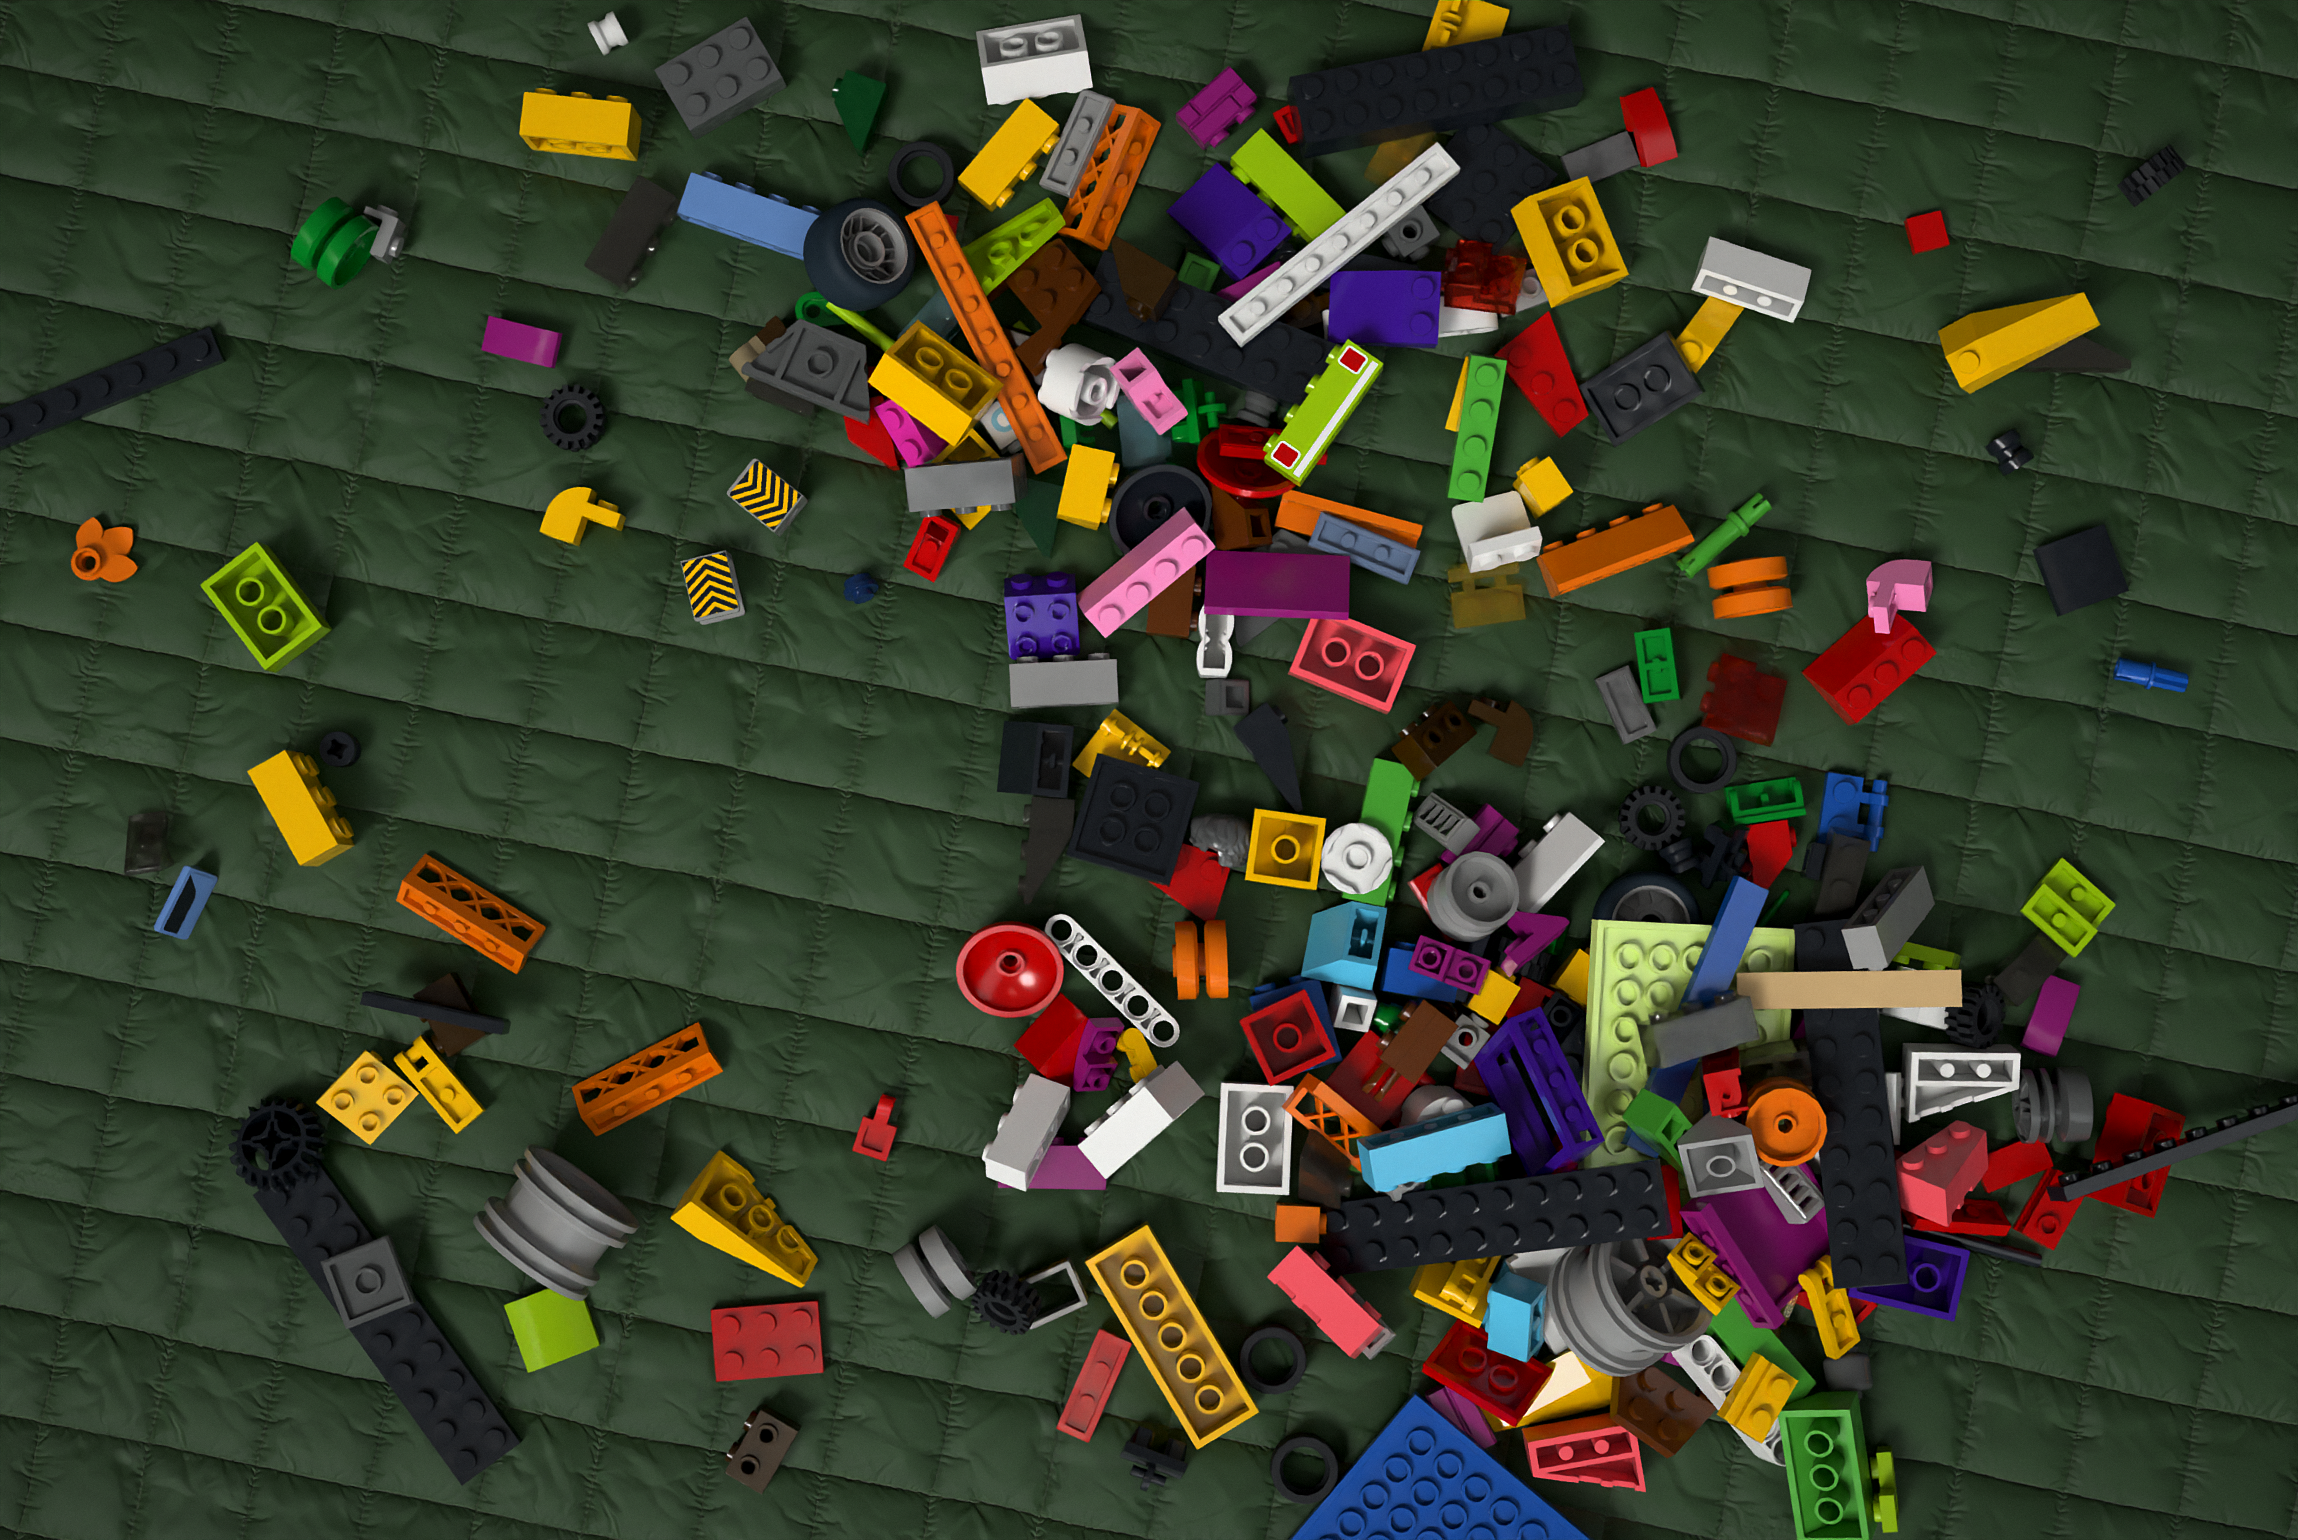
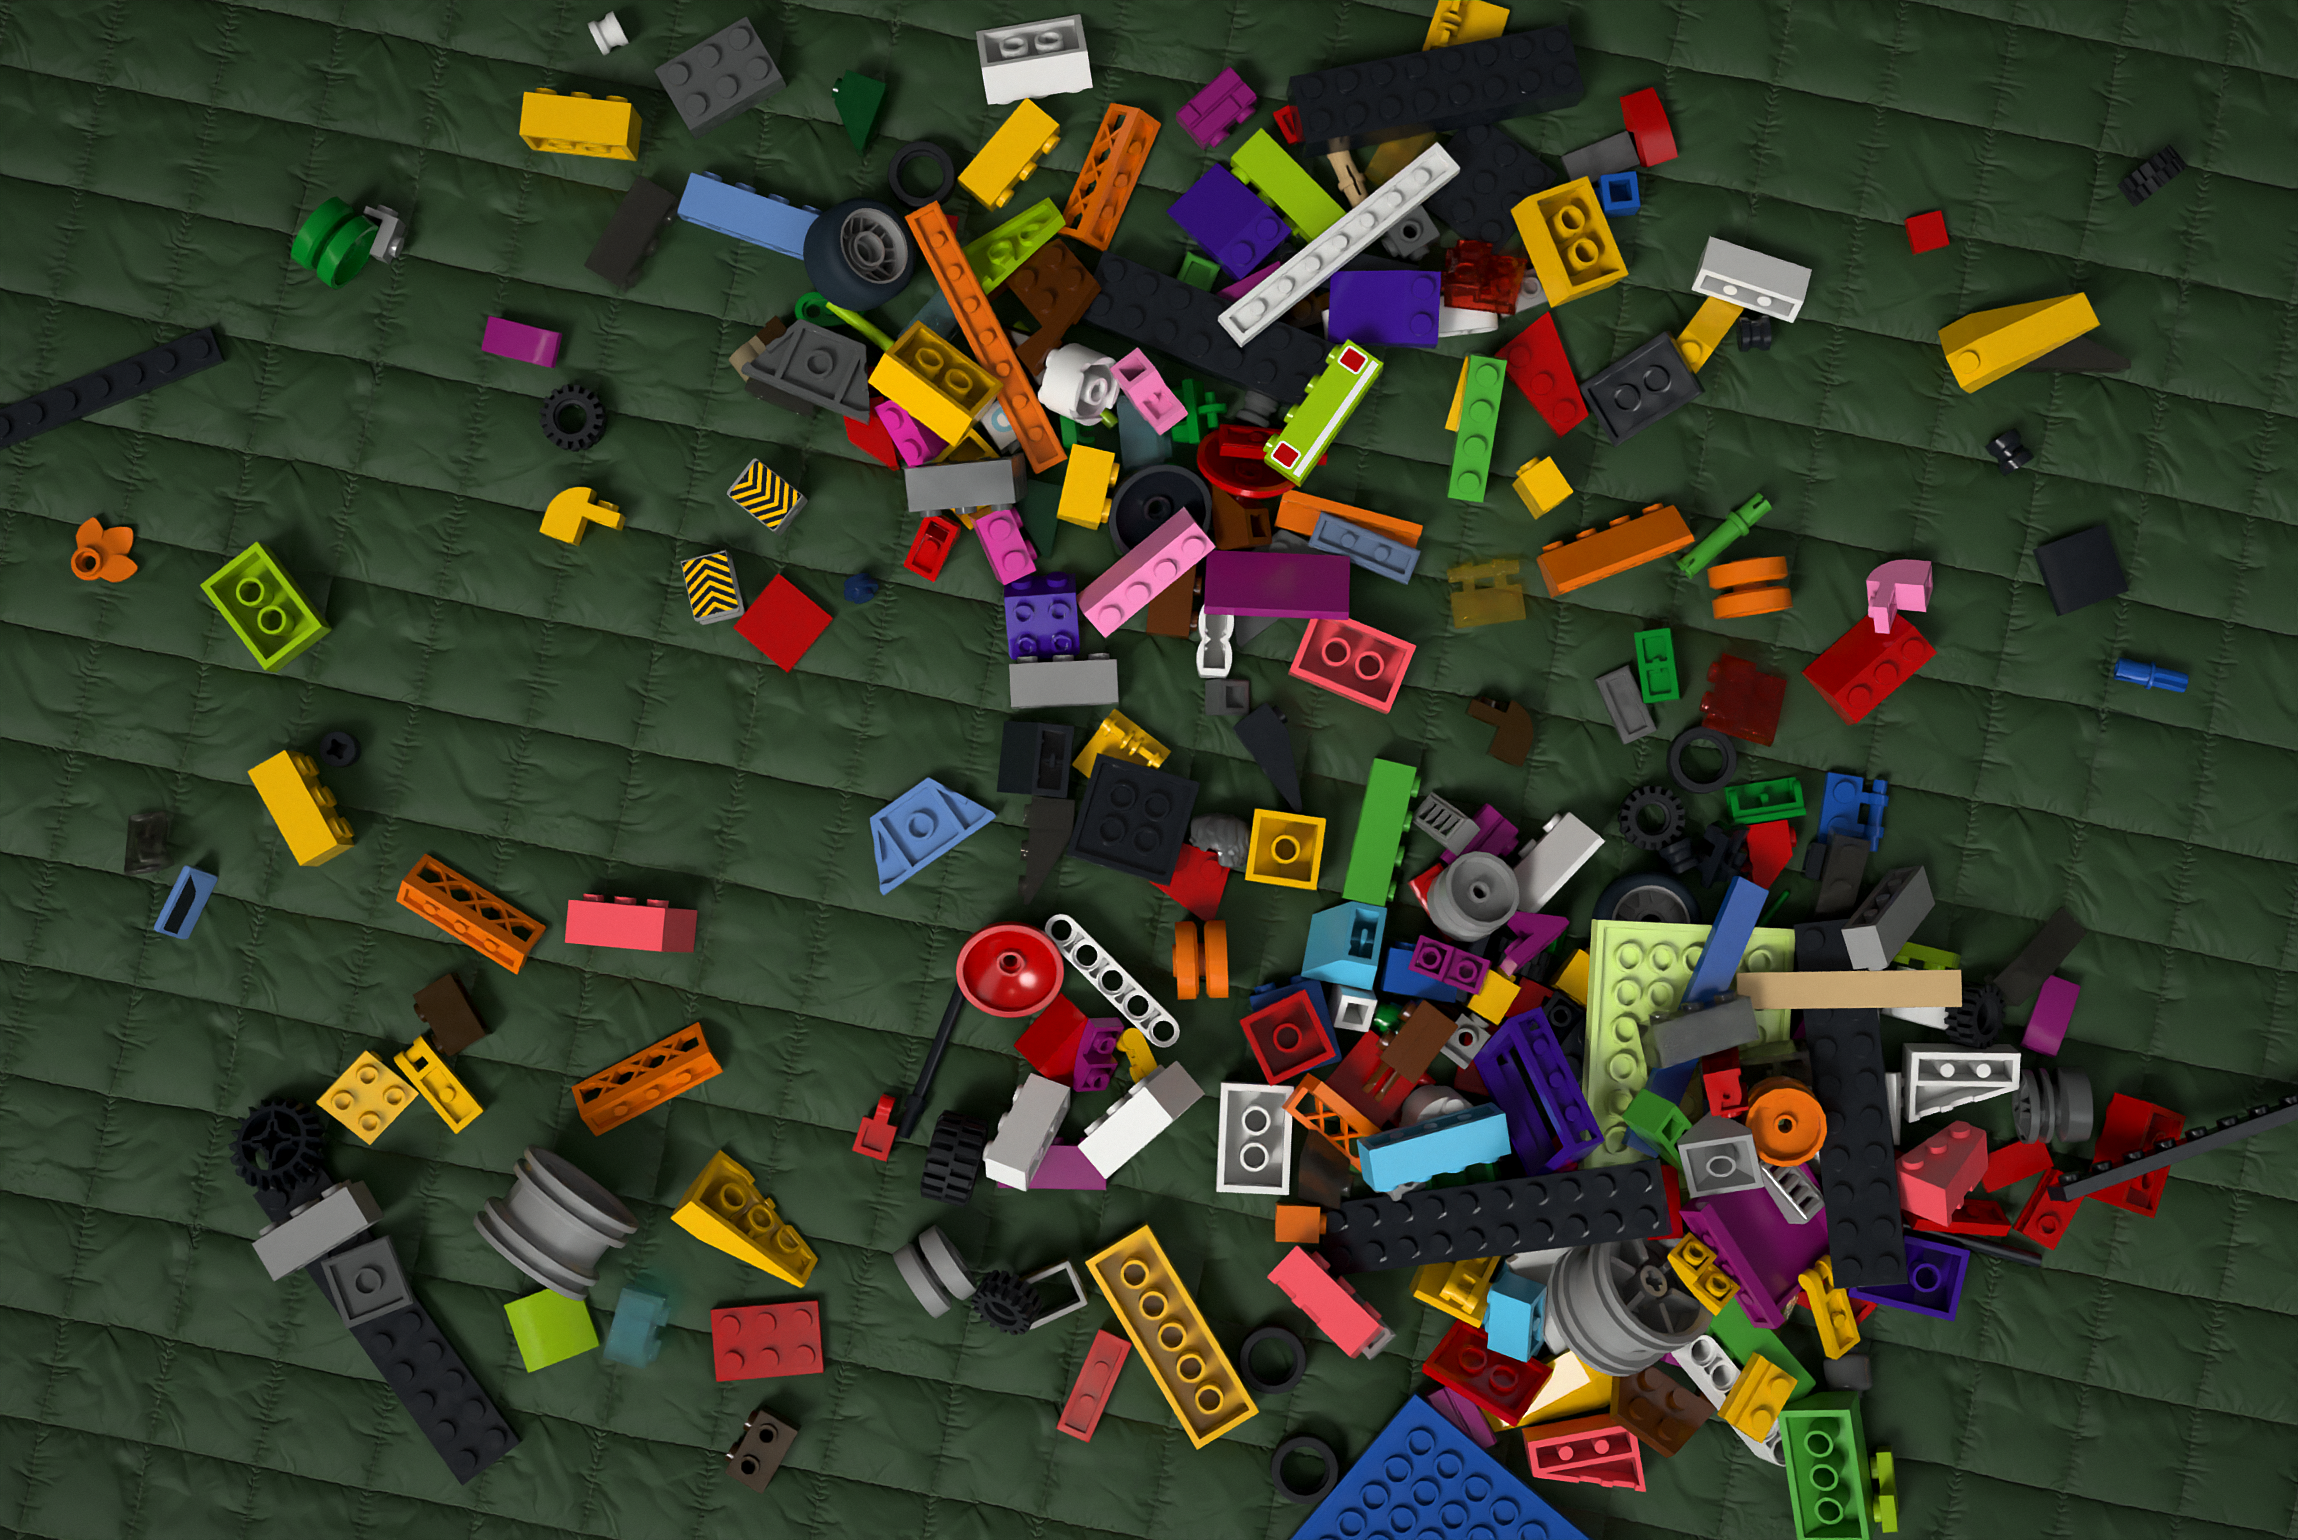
(317, 1228): none -> light grey brick
(436, 1012): black tile -> none
(630, 925): none -> coral wedge
(636, 1326): none -> clear light blue brick
(783, 623): none -> red tile
(916, 1102): none -> black bar
(922, 829): none -> medium blue wing
(954, 1158): none -> black tyre
(1003, 543): none -> dark pink brick
(1077, 143): light grey tile -> none
(1144, 281): dark brown slope -> none
(1168, 1463): black hips -> none
(1350, 179): none -> tan pin
(1356, 858): white tile -> none
(1432, 741): dark brown brick -> none
(1495, 532): white bracket -> none
(1618, 194): none -> blue brick
(1753, 333): none -> black wheel
(2067, 907): lime slope -> none

